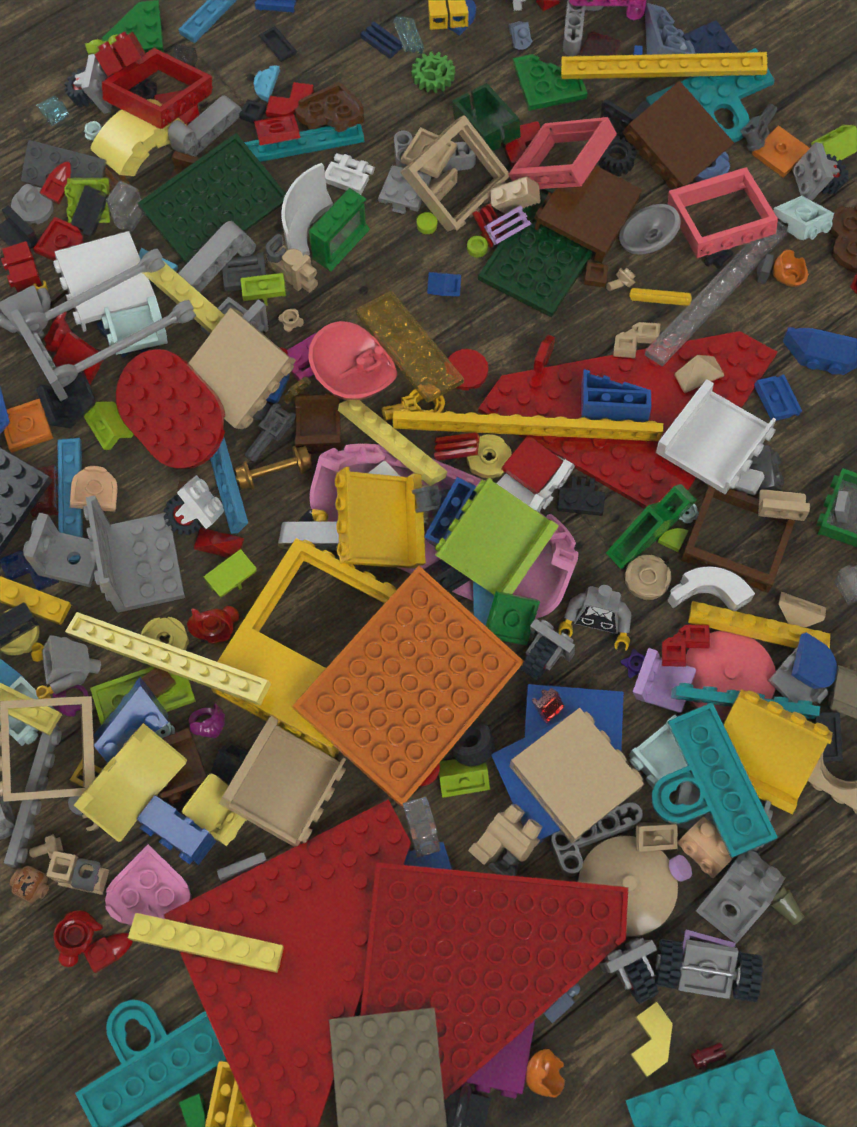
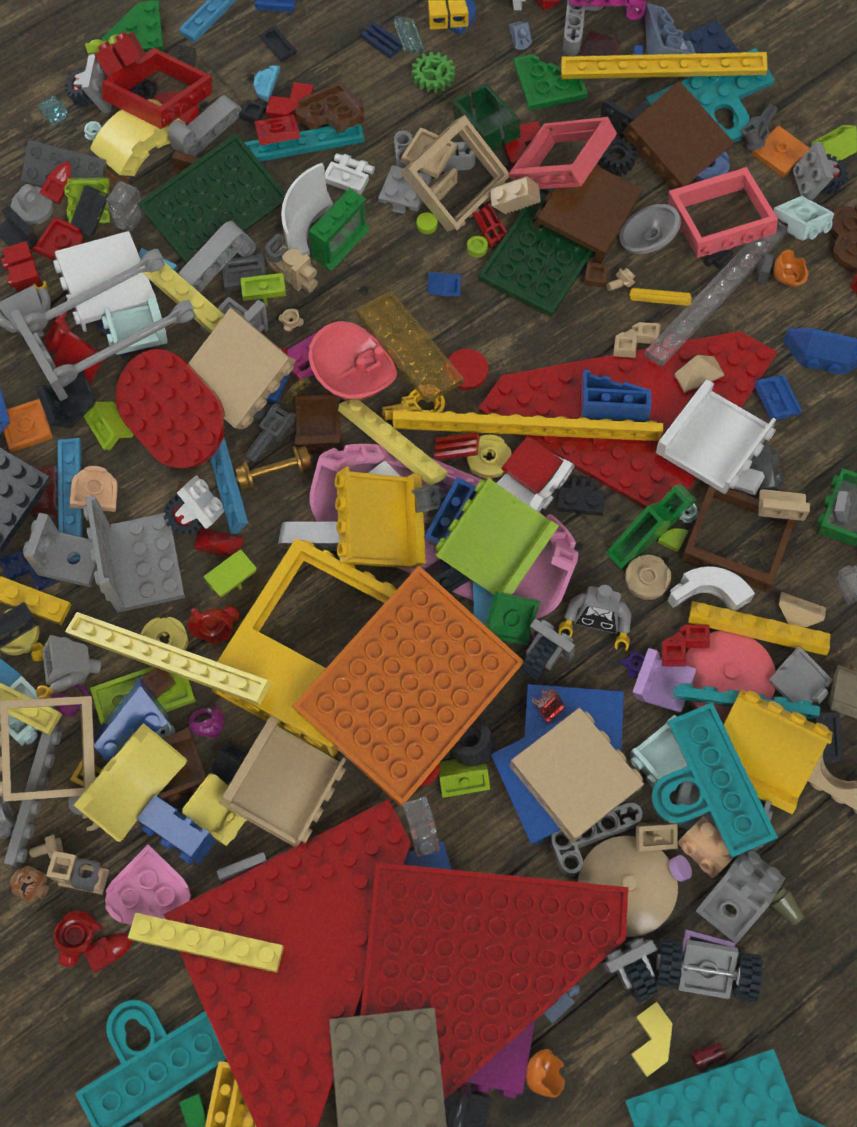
(314, 515): arm -> none
(509, 834): tan hips -> none
(522, 216): lavender tile -> none
(544, 353): red tile -> none
(814, 663): blue tile -> none

